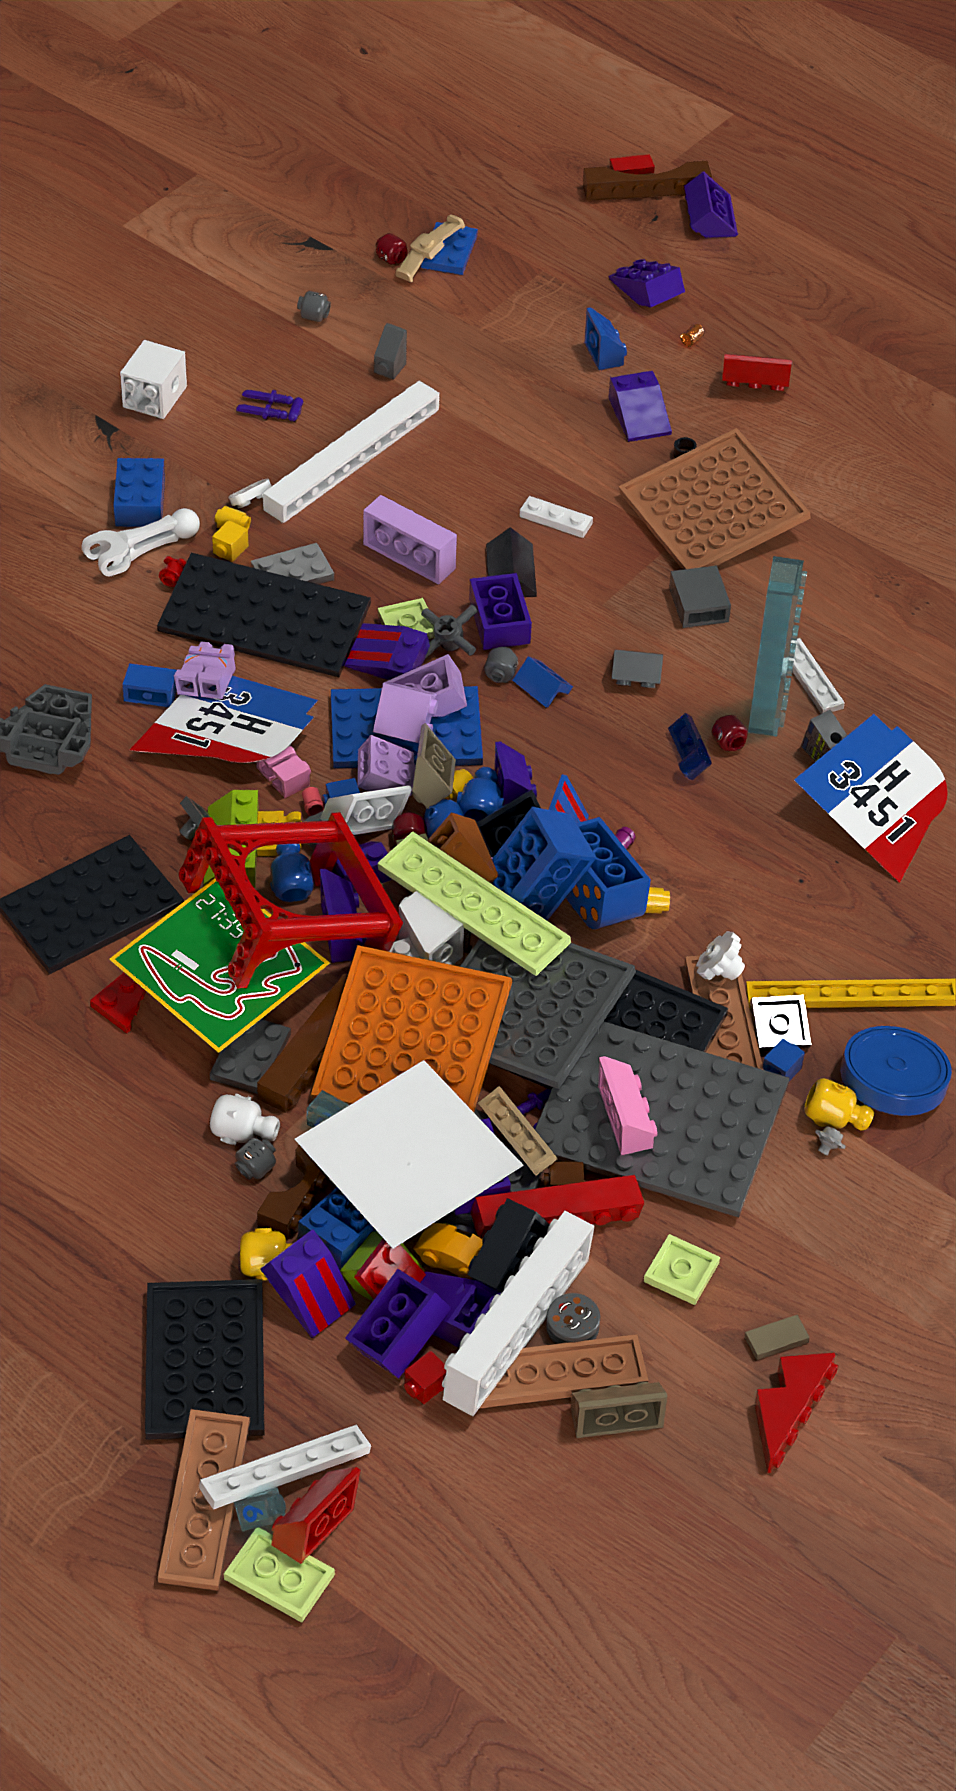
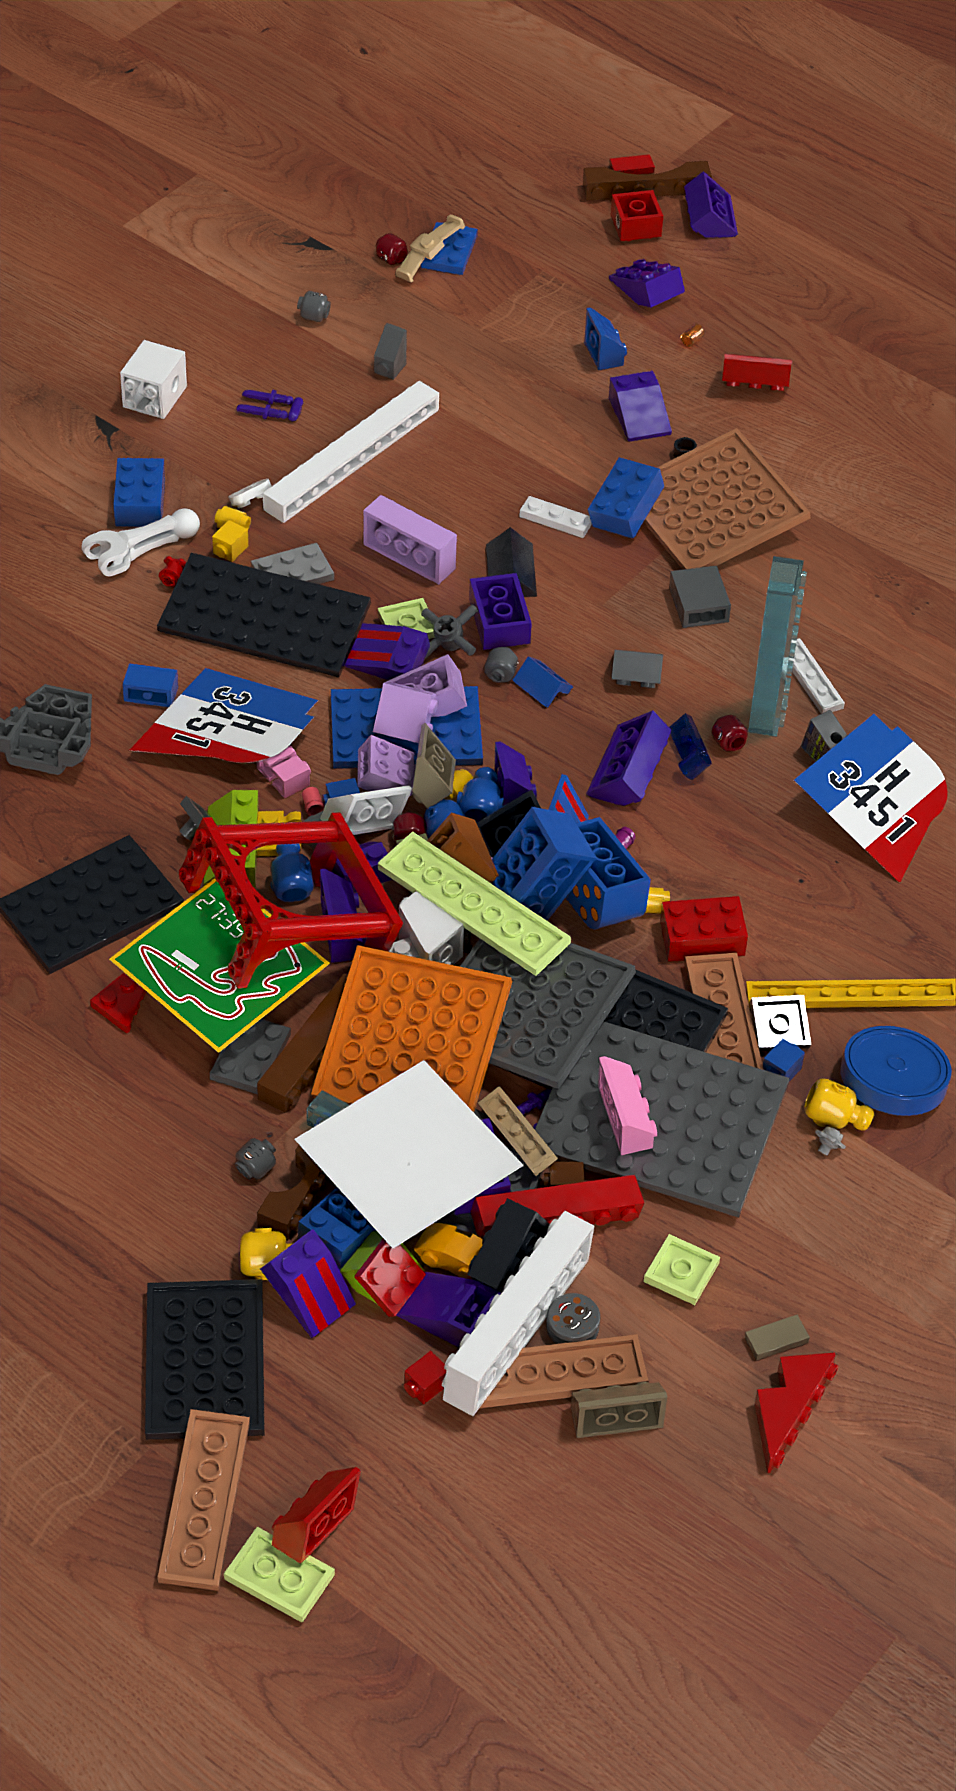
(206, 668): lavender hips -> none
(240, 1119): white piece -> none
(260, 1509): clear light blue brick -> none
(284, 1466): white plate -> none
(398, 1323): dark purple brick -> none
(626, 497): none -> blue brick
(630, 760): none -> dark purple slope
(636, 215): none -> red brick
(703, 927): none -> red brick
(721, 958): white plant -> none

